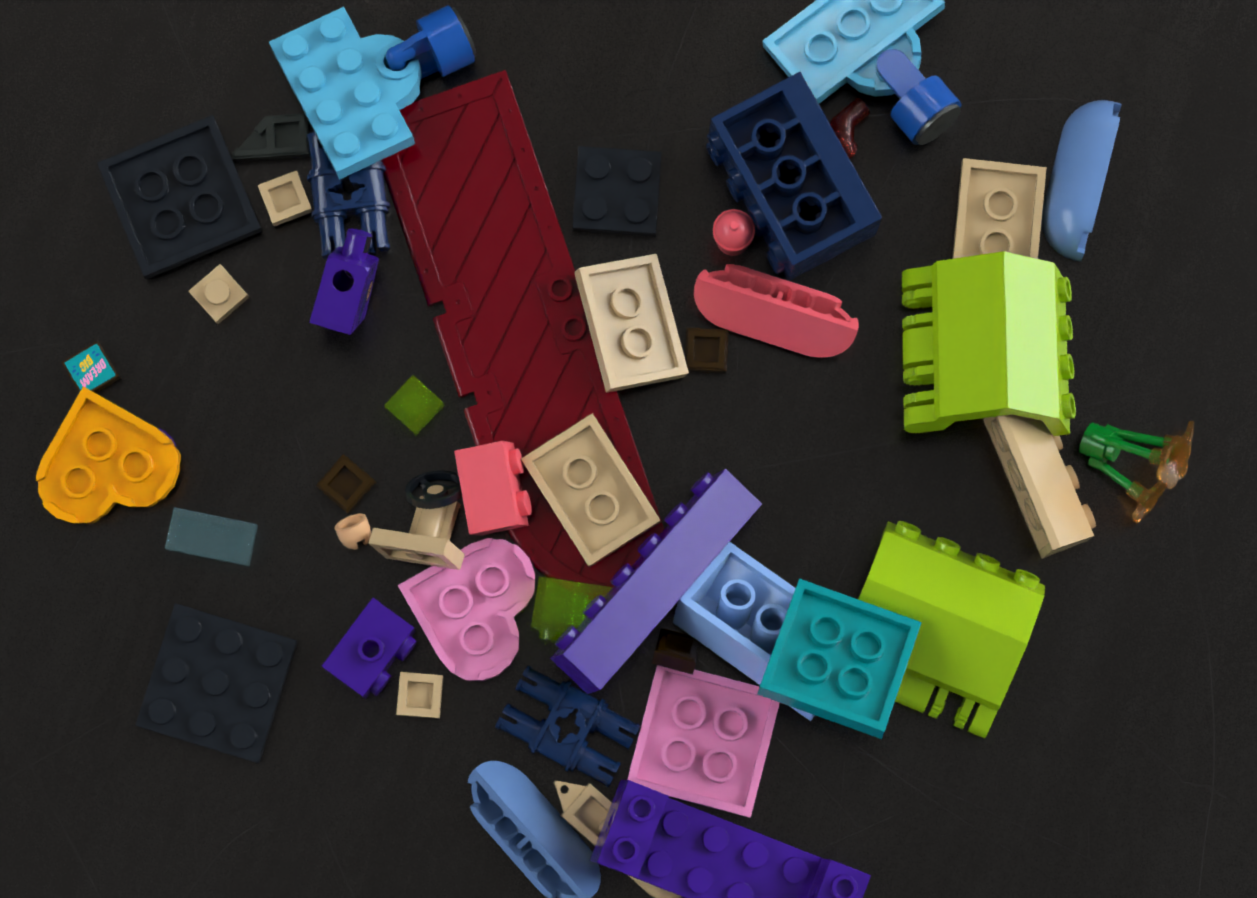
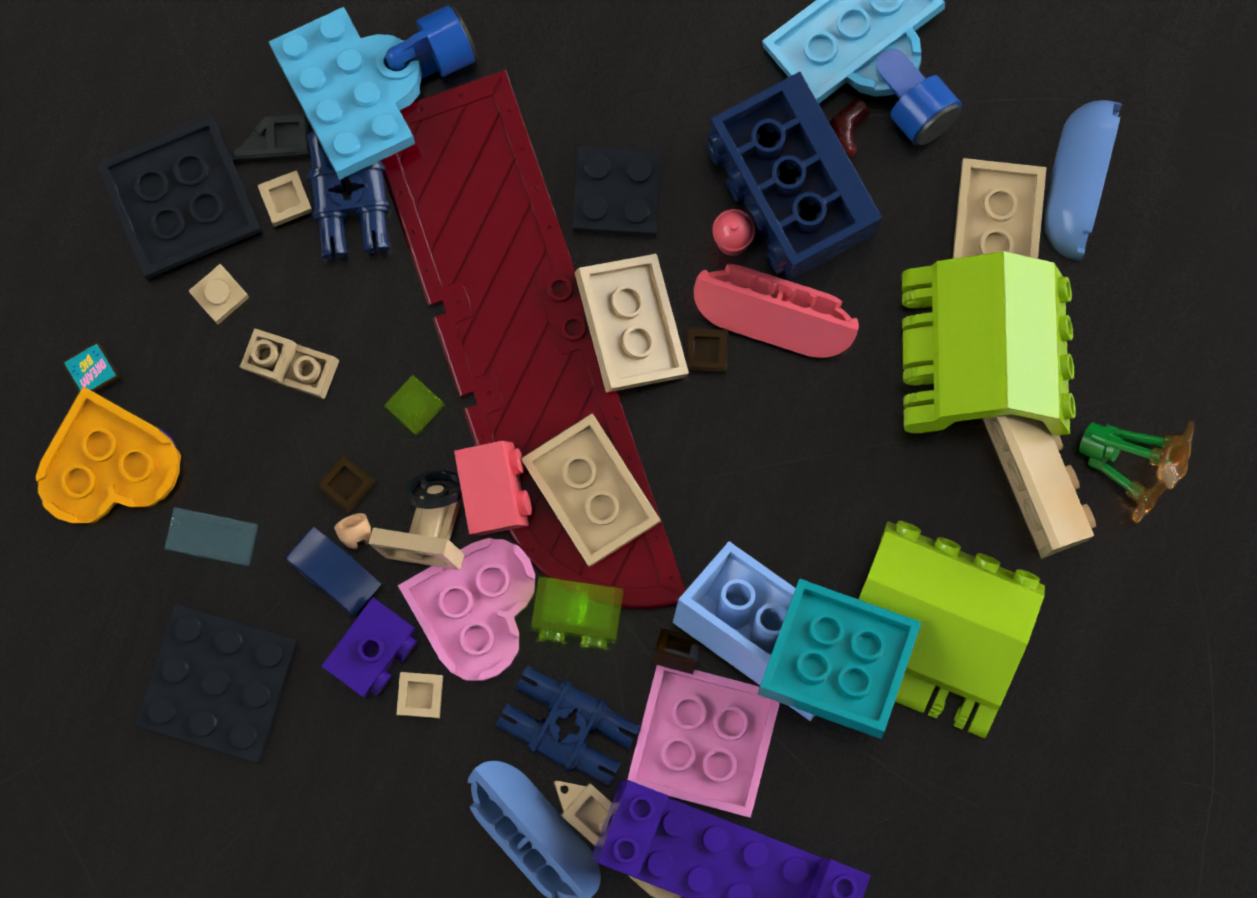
(289, 363): none -> tan slope
(332, 571): none -> dark blue slope
(340, 298): dark purple torso -> none
(655, 581): brick -> none

